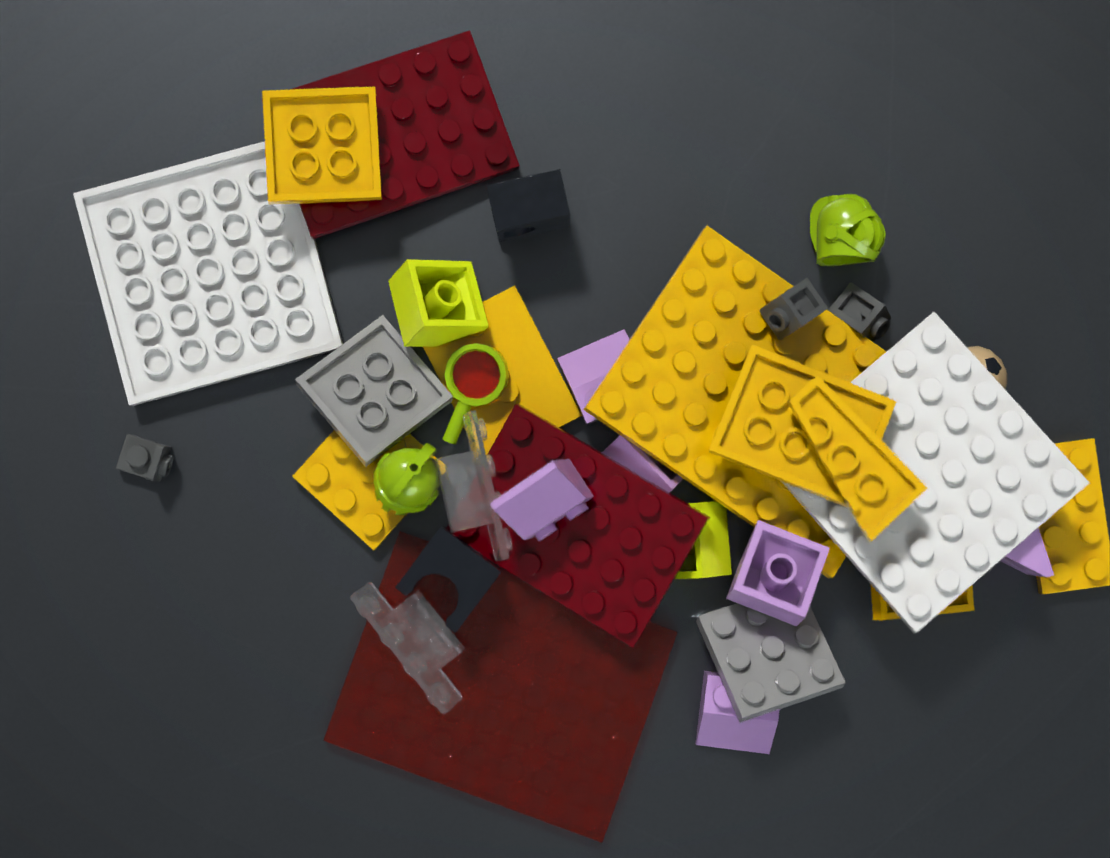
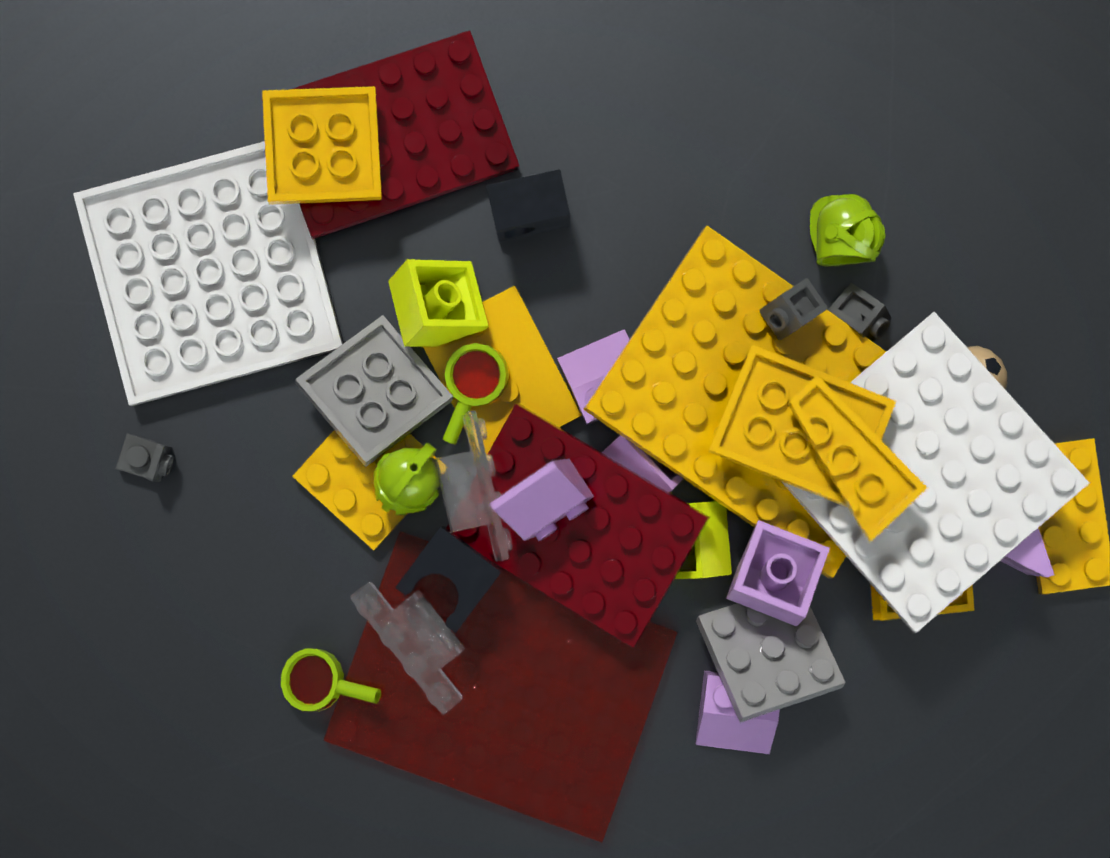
(316, 680): none -> piece

